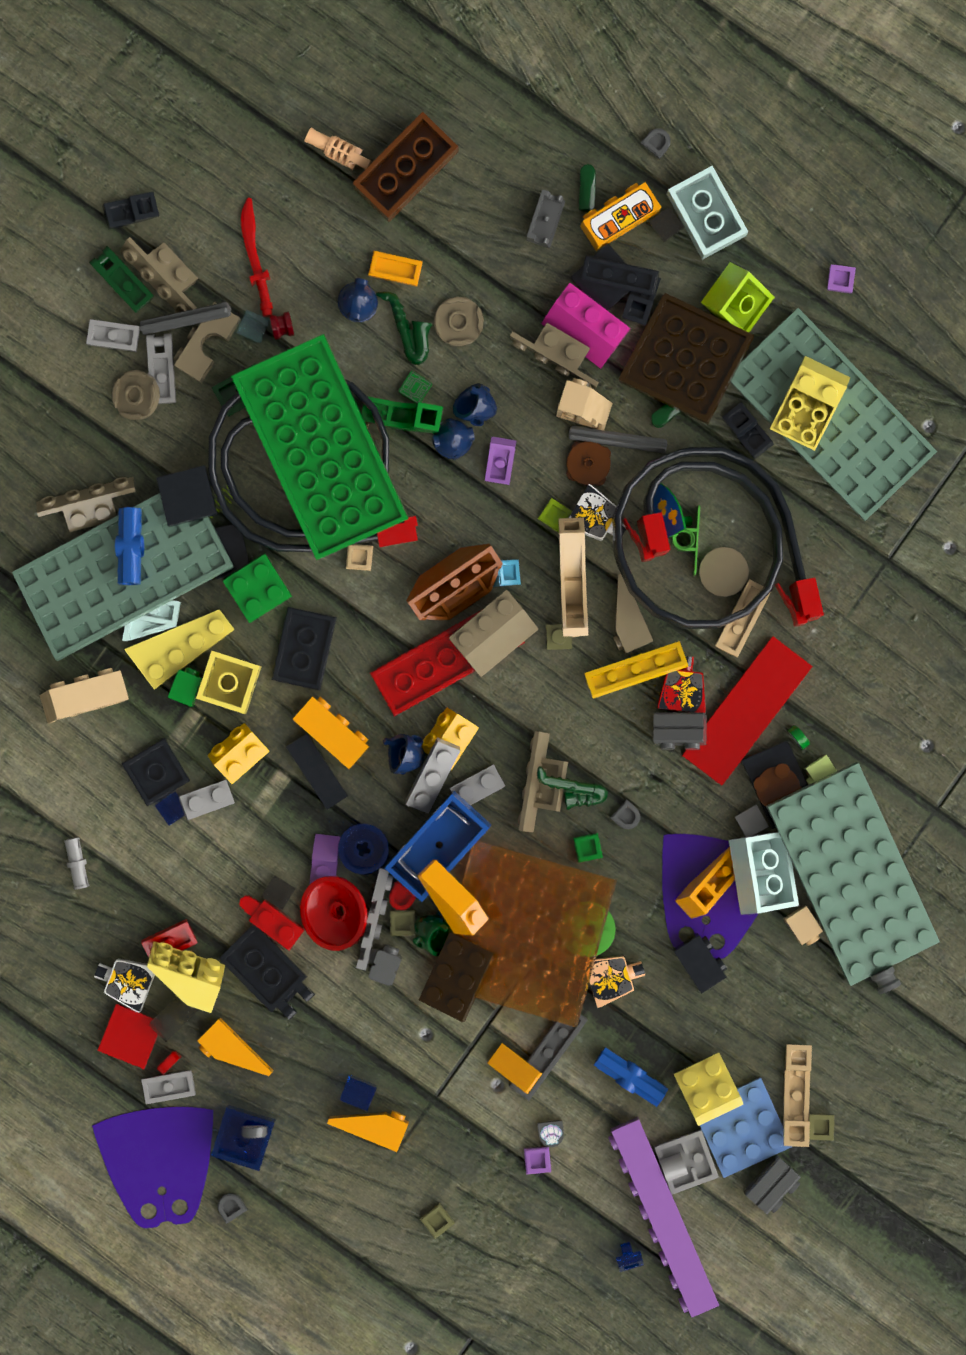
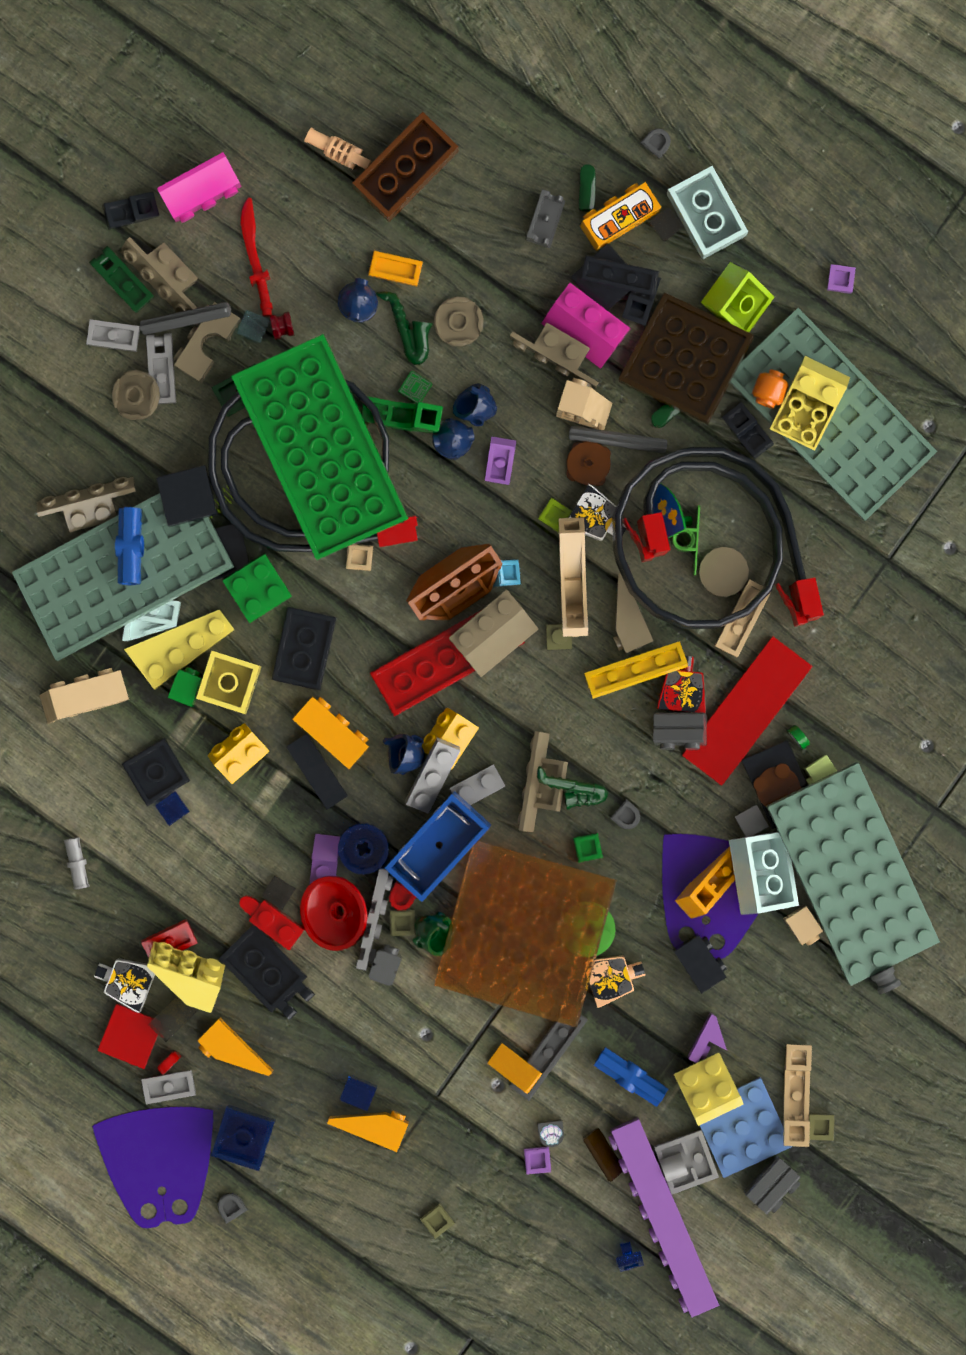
(199, 188): none -> dark pink slope
(206, 800): light grey plate -> none
(254, 1131): dark grey tile -> none
(452, 899): light orange slope -> none
(457, 976): dark brown plate -> none
(603, 1154): none -> dark brown slope
(709, 1033): none -> medium lavender slope
(770, 389): none -> orange head

